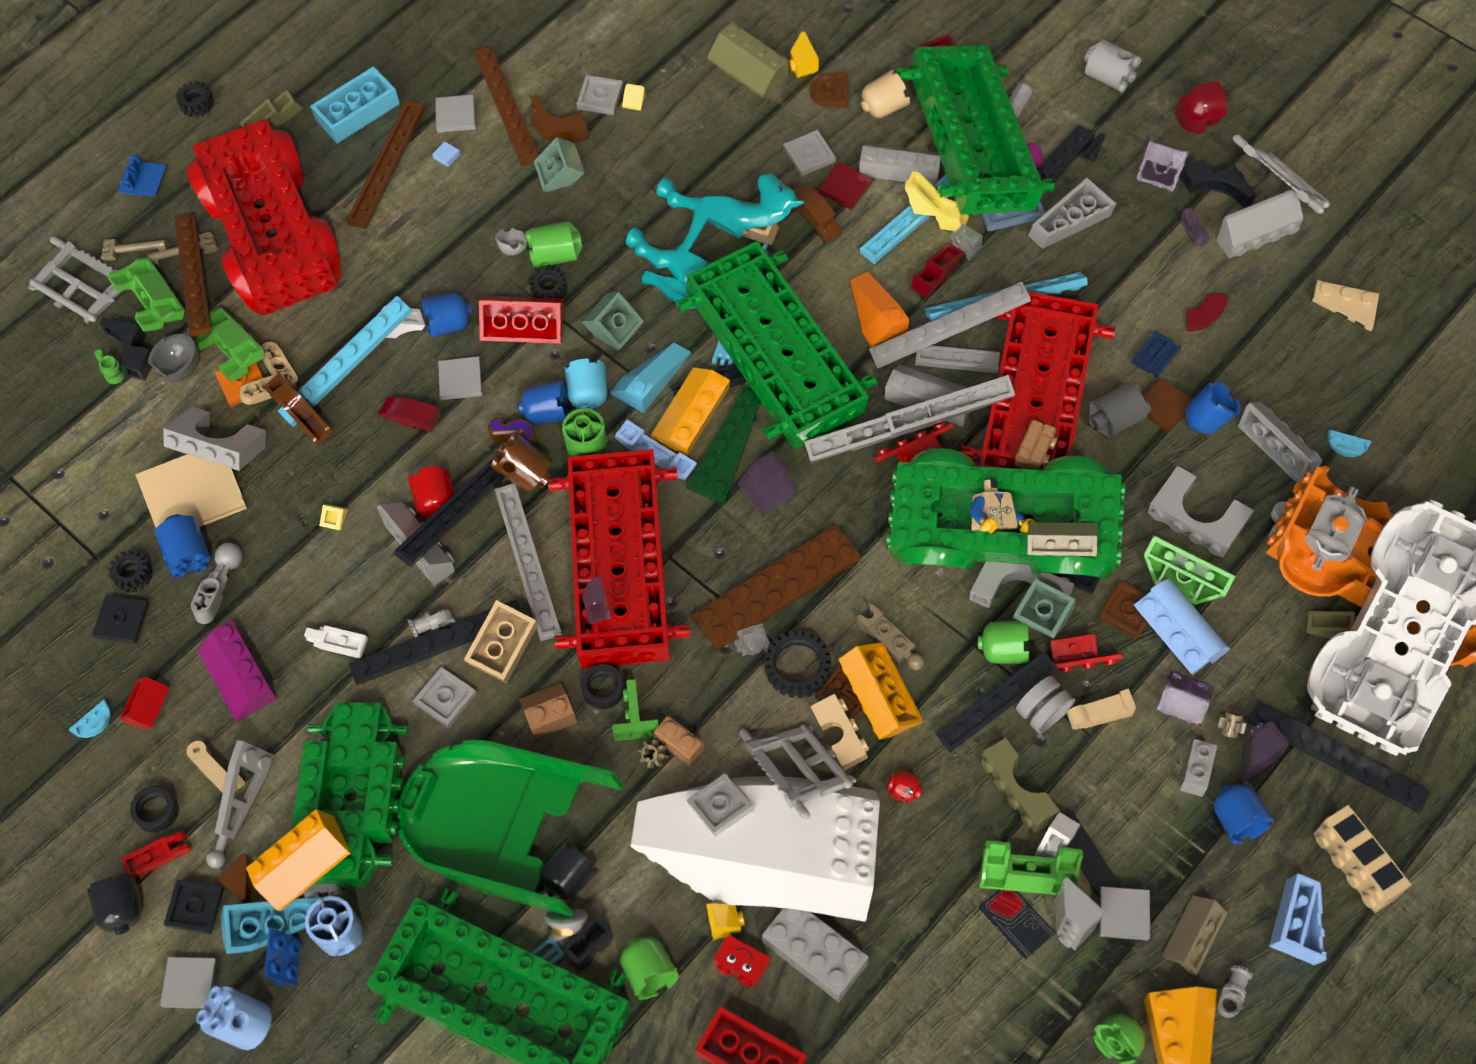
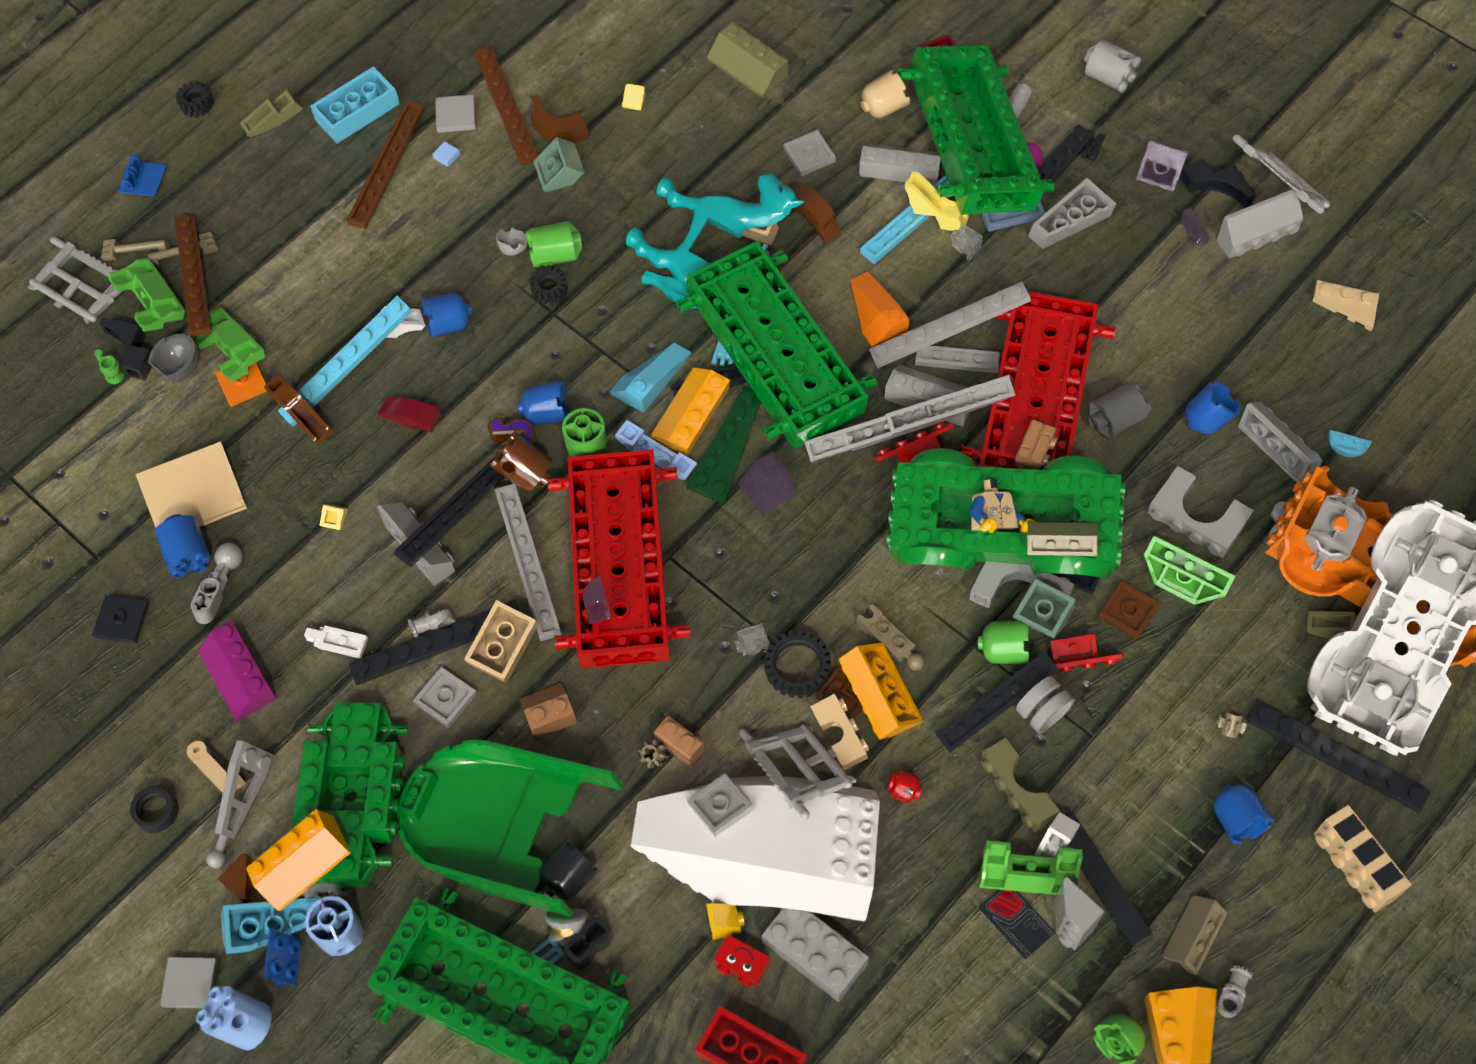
(93, 722): medium azure tile -> none
(115, 903): black cylinder -> none
(125, 561): black tyre -> none
(144, 703): red brick -> none
(155, 855): red hinge -> none
(194, 906): black plate -> none
(229, 179): red piece -> none
(236, 451): light grey arch -> none
(287, 372): tan beam -> none
(430, 489): red cylinder -> none
(460, 378): light grey tile -> none
(521, 319): red slope -> none
(586, 383): medium azure cylinder -> none
(599, 94): light grey tile -> none
(601, 670): black tyre -> none
(613, 320): sand green slope -> none
(633, 727): bright green bracket -> none
(647, 966): bright green cylinder -> none
(776, 587): reddish brown plate -> none
(803, 57): yellow slope -> none
(830, 90): reddish brown tile -> none
(845, 185): dark red tile -> none
(936, 270): dark red slope -> none
(1050, 286): medium azure plate -> none
(1102, 711): tan leg -> none
(1125, 913): light grey tile -> none
(1156, 354): dark blue plate -> none
(1166, 405): reddish brown tile -> none
(1181, 626): light blue brick -> none
(1185, 698): slope -> none
(1198, 767): light grey brick -> none
(1202, 107): dark red brick -> none
(1207, 313): dark red tile -> none
(1262, 749): clear purple slope -> none
(1298, 921): light blue wedge -> none

